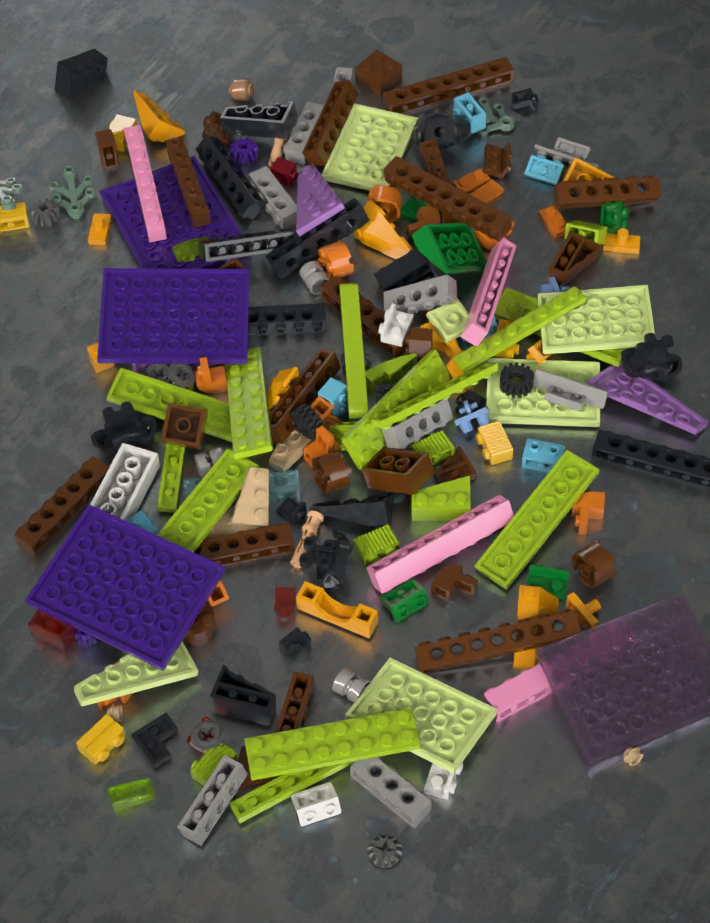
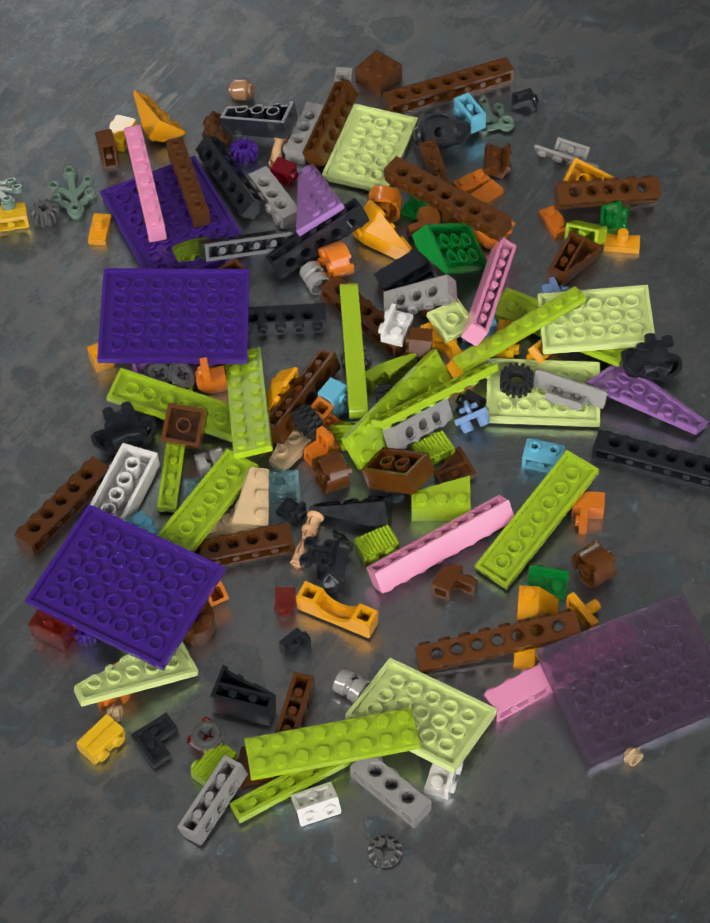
(78, 72): black wedge -> none
(119, 805): clear neon green slope -> none
(405, 599): green bracket -> none
(494, 443): yellow brick -> none
(544, 170): medium azure bracket -> none

